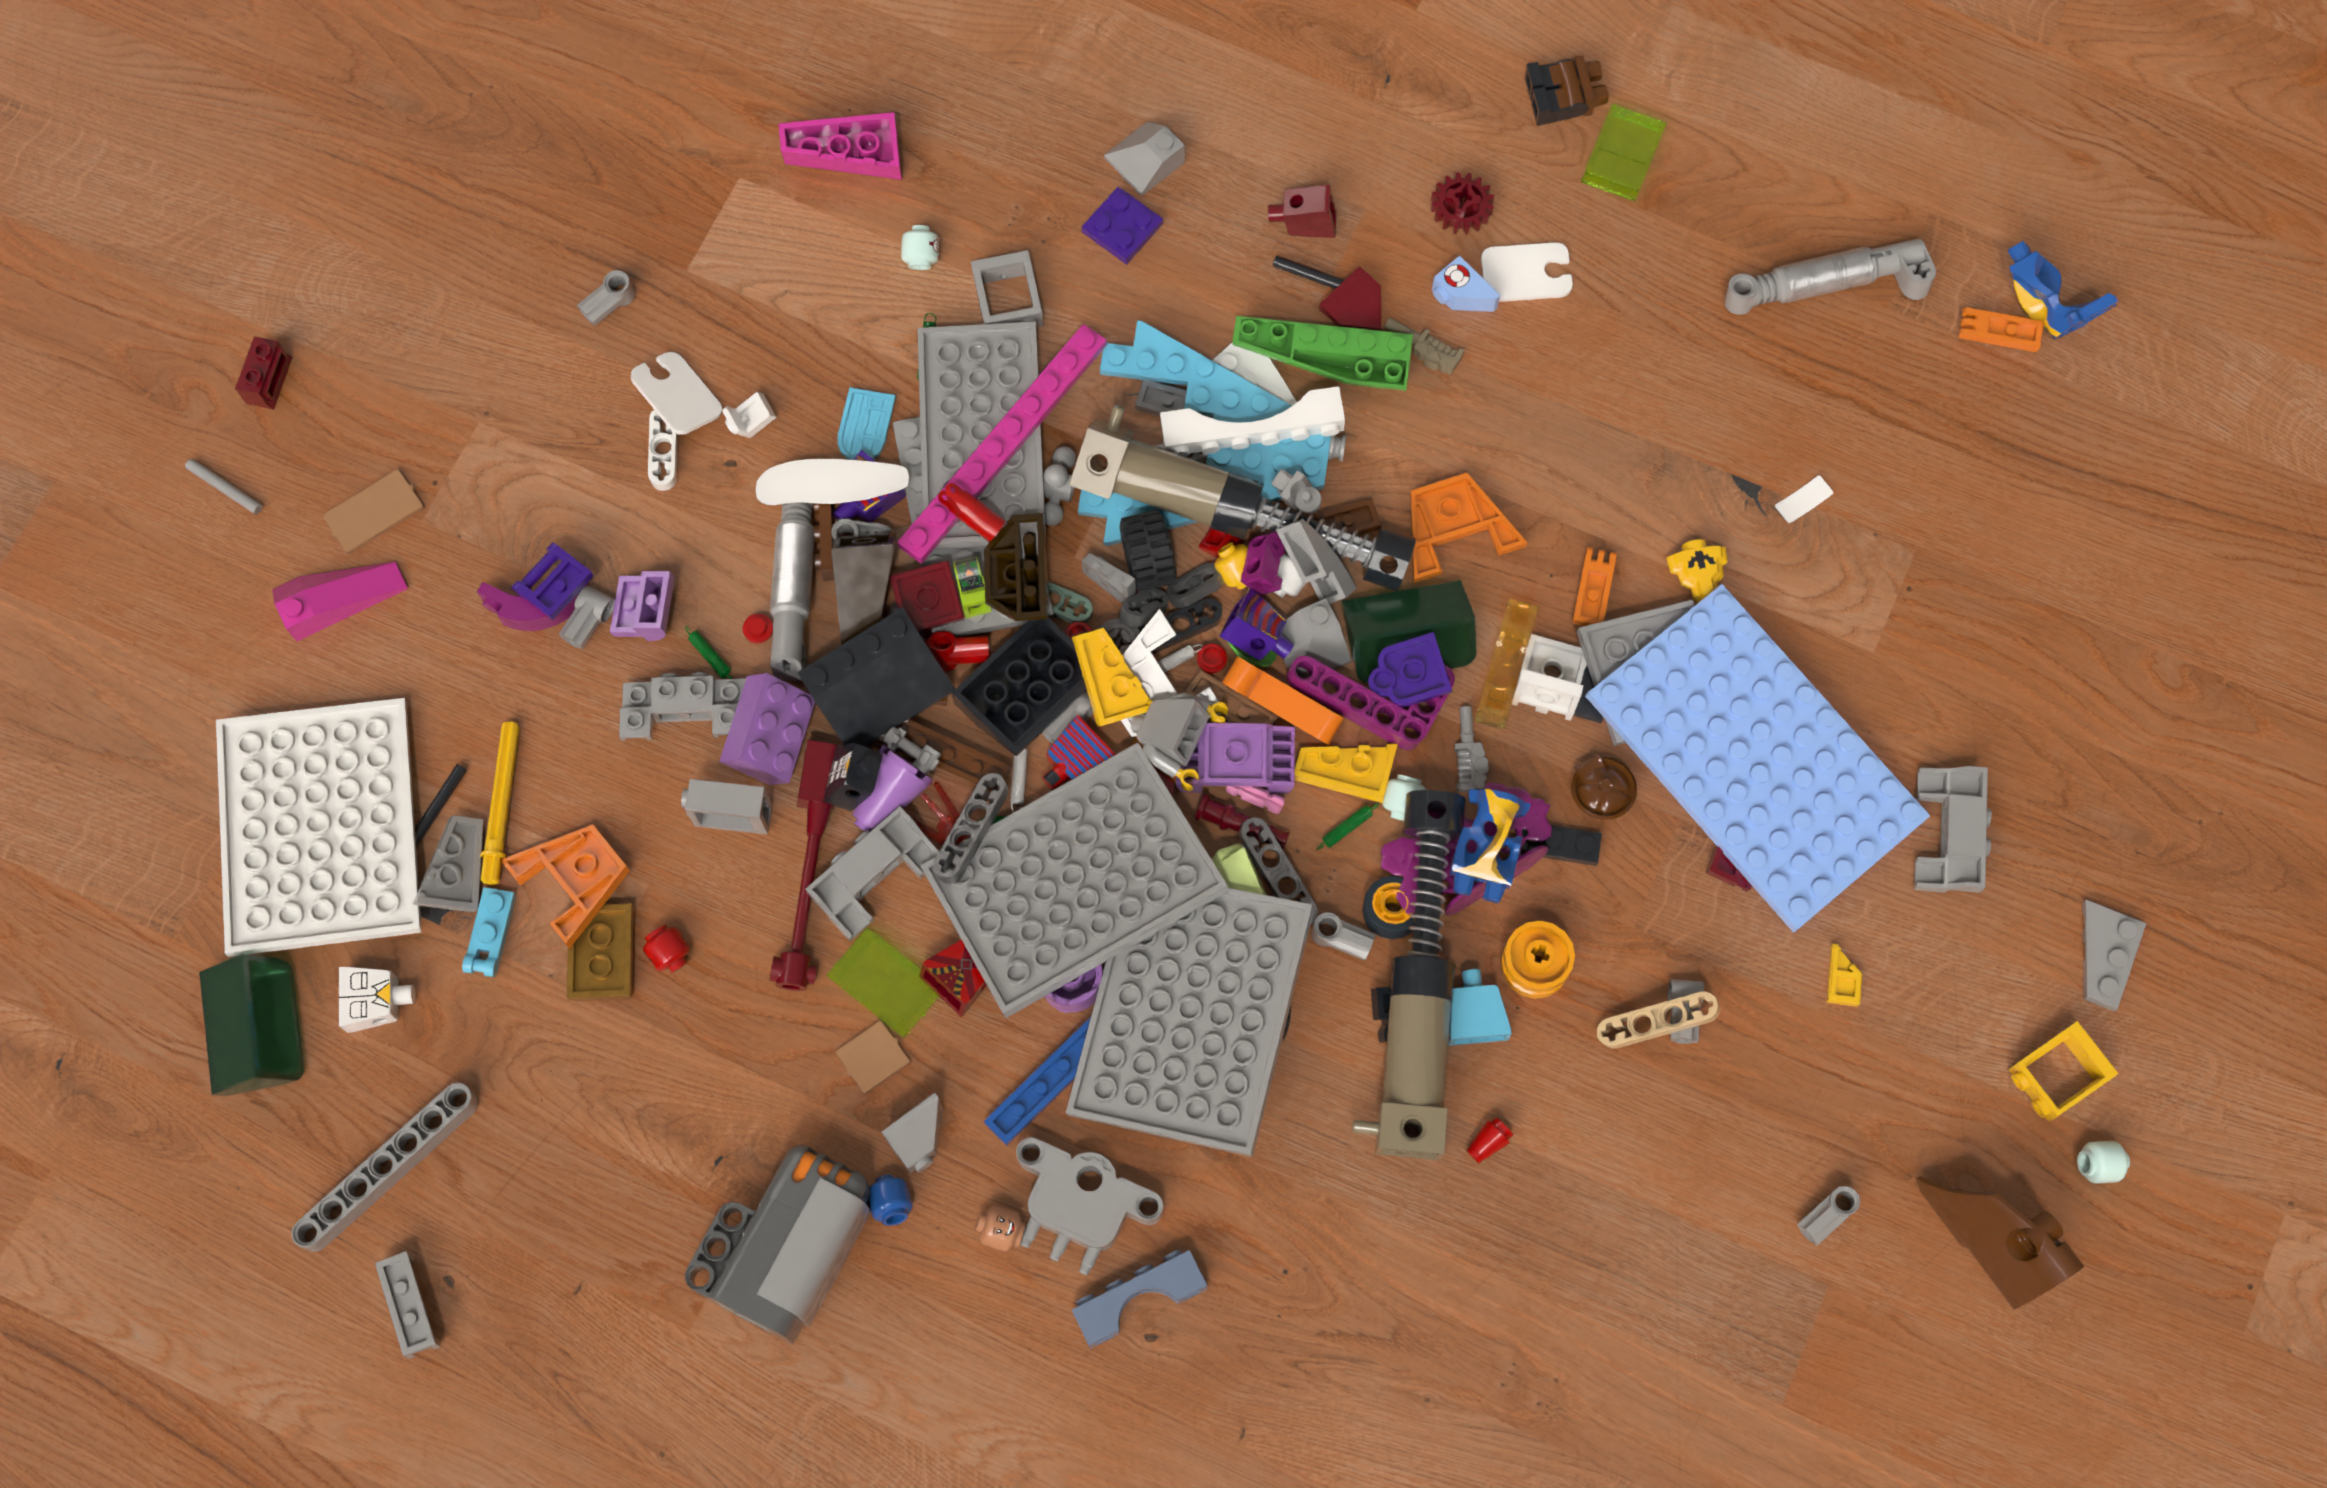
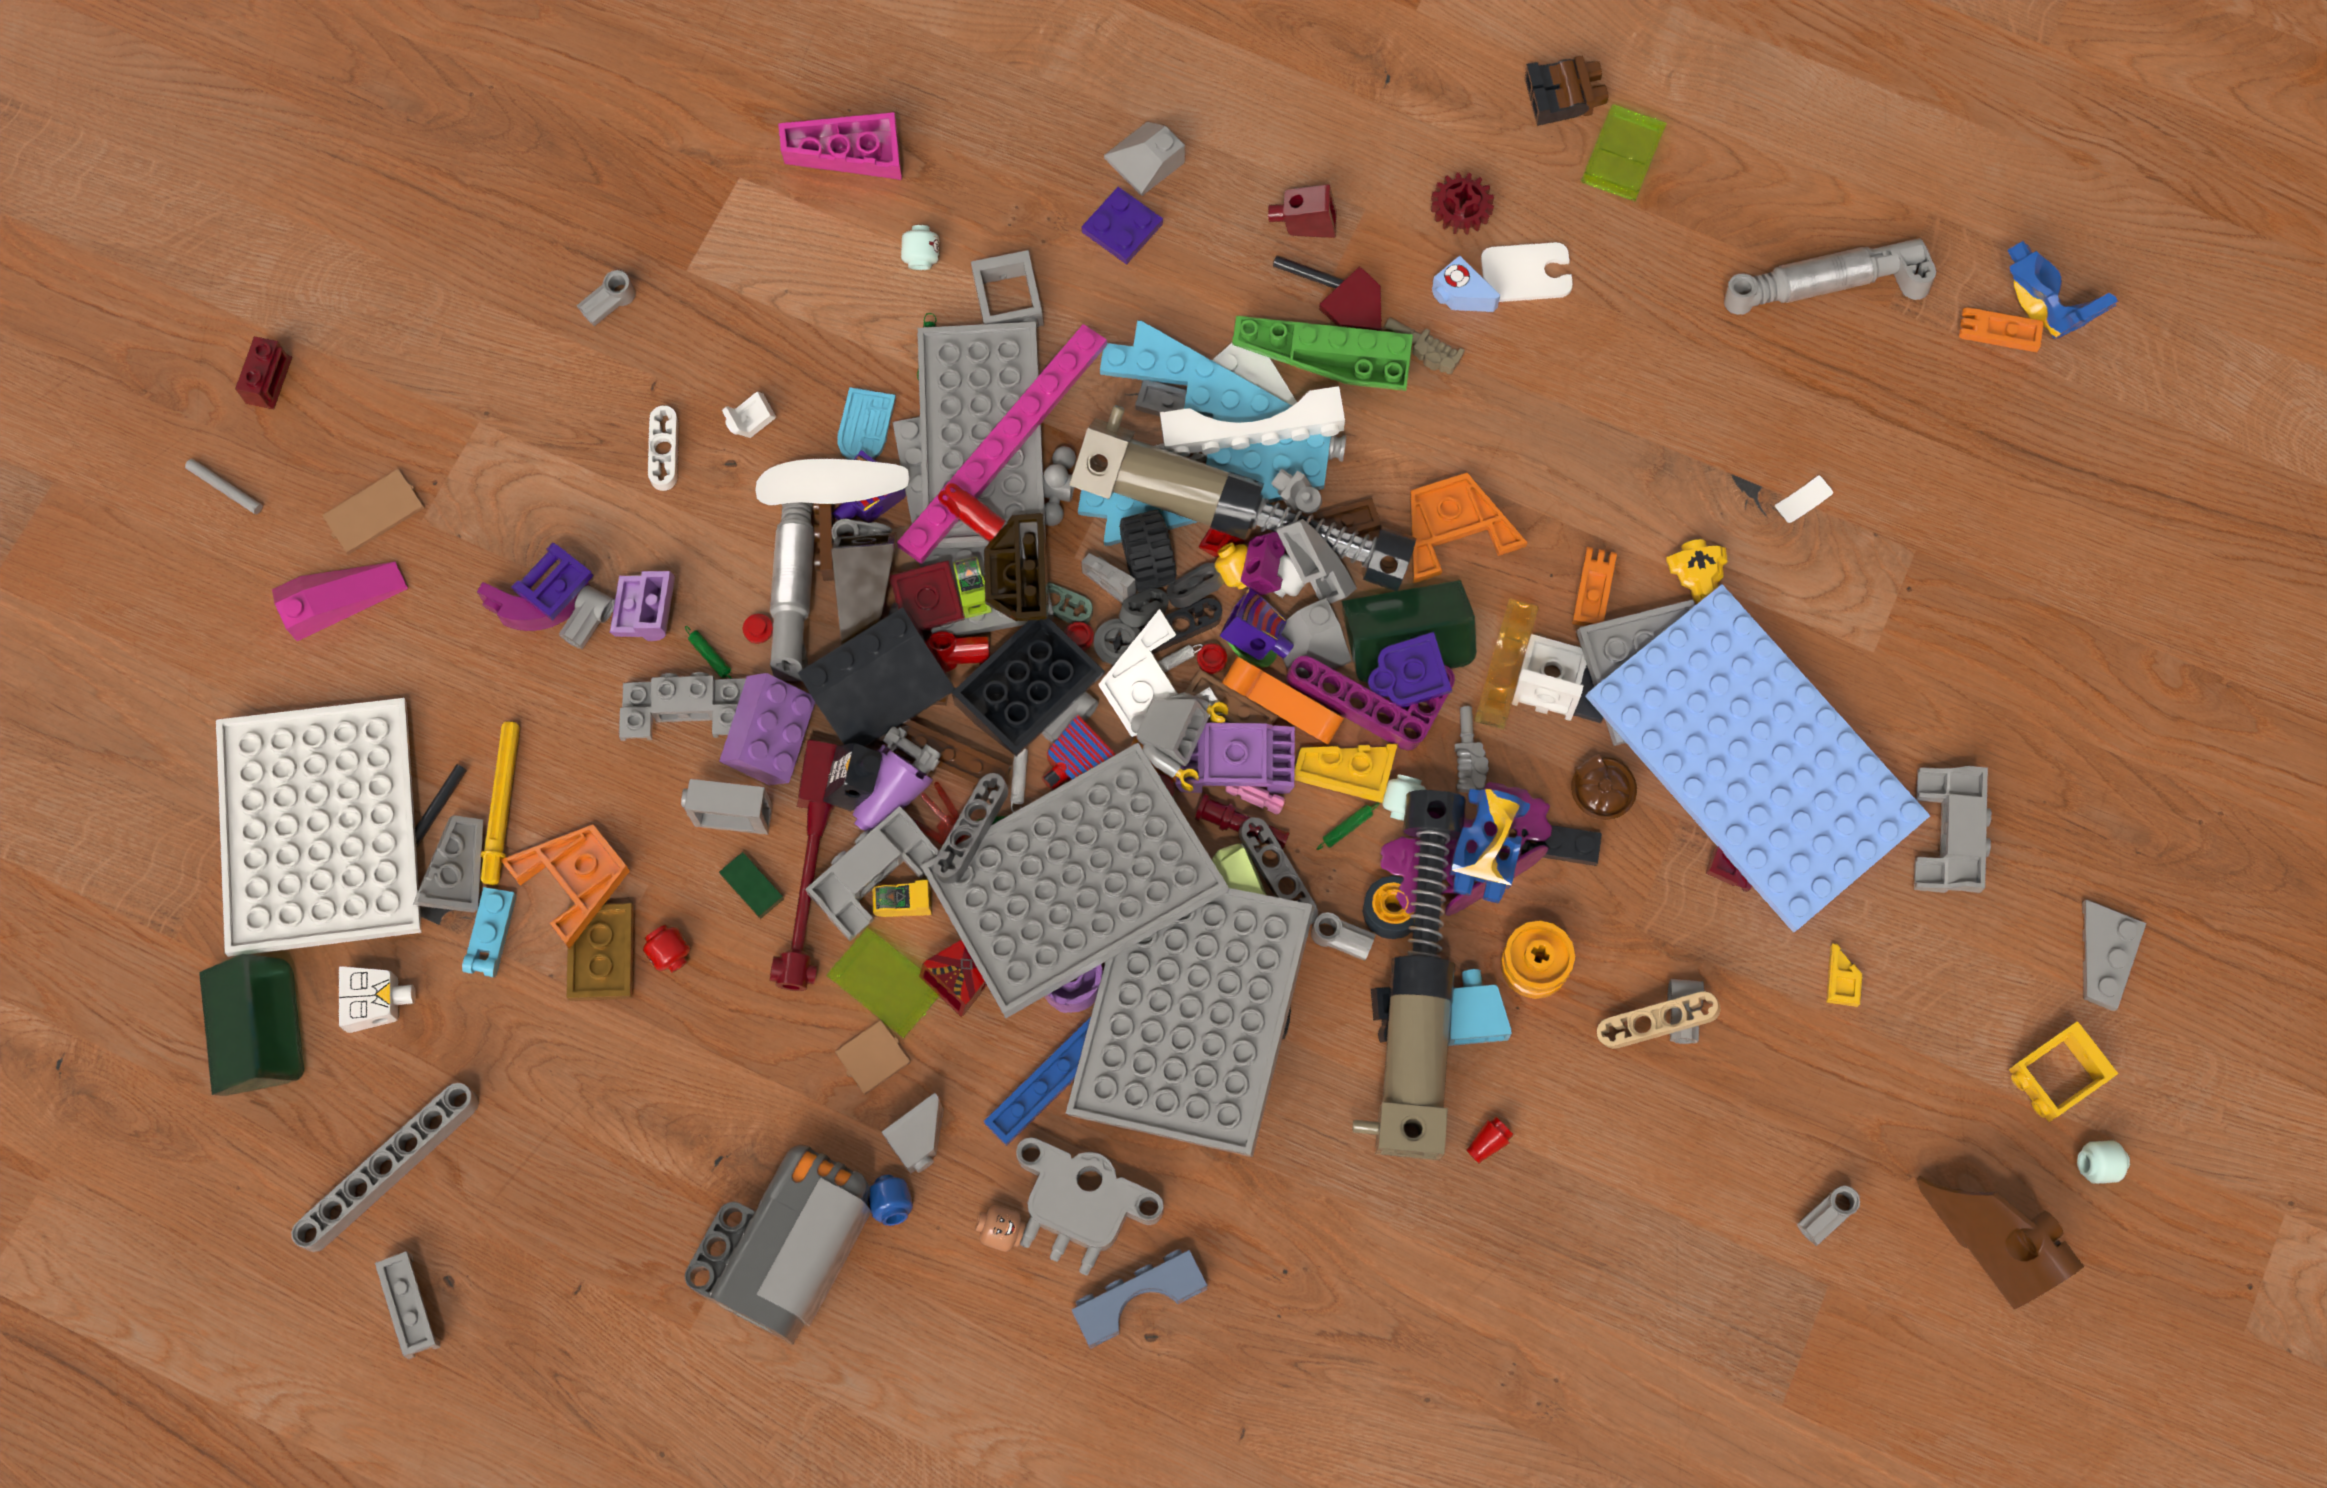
(681, 398): white piece -> none
(751, 885): none -> dark green tile
(903, 899): none -> yellow leg
(1108, 680): yellow wing -> none

